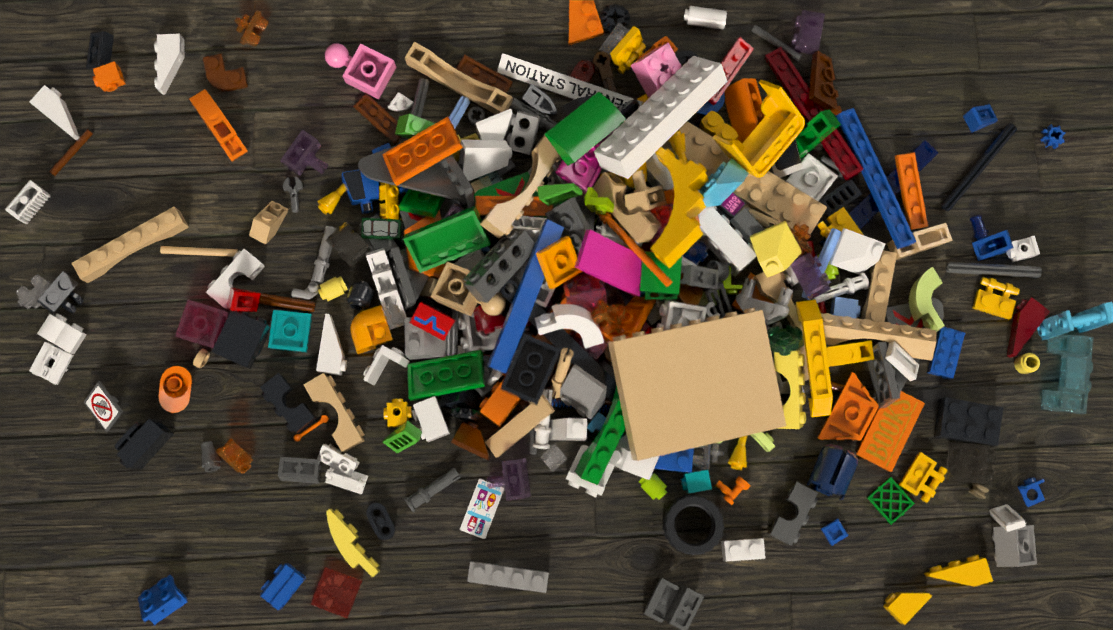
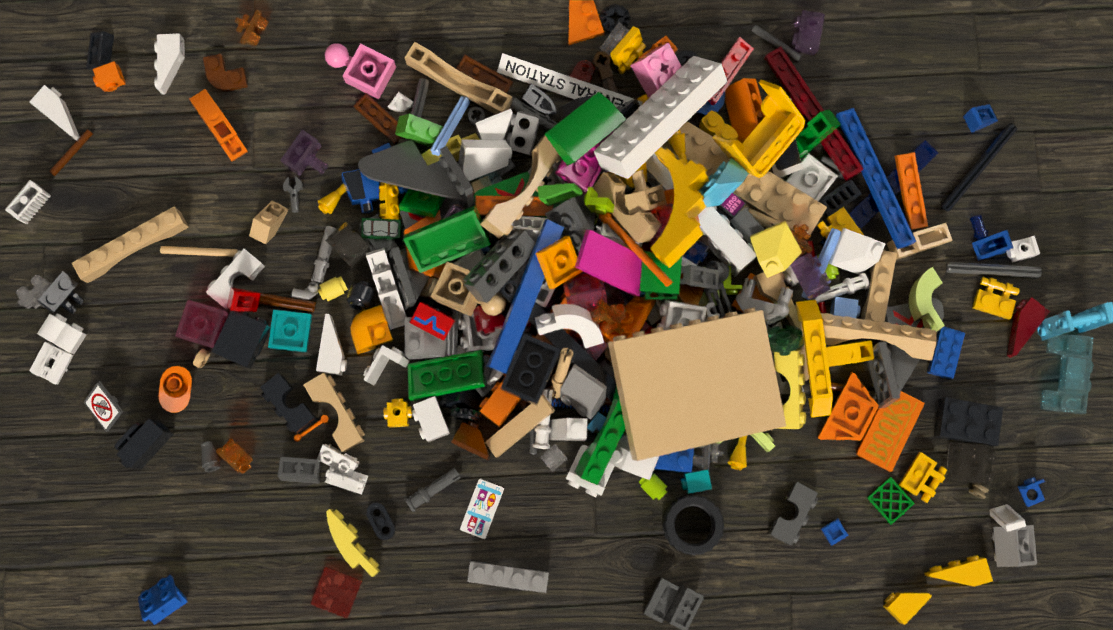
(282, 586): blue brick -> none
(409, 430): bright green slope -> none
(422, 151): orange tile -> none
(514, 479): clear purple brick -> none
(705, 17): white brick -> none
(730, 494): orange piece -> none
(743, 549): white brick -> none
(821, 83): reddish brown wing -> none
(833, 471): dark blue cylinder -> none
(902, 361): white tile -> none
(1027, 363): light yellow brick -> none
(1052, 141): blue gear -> none

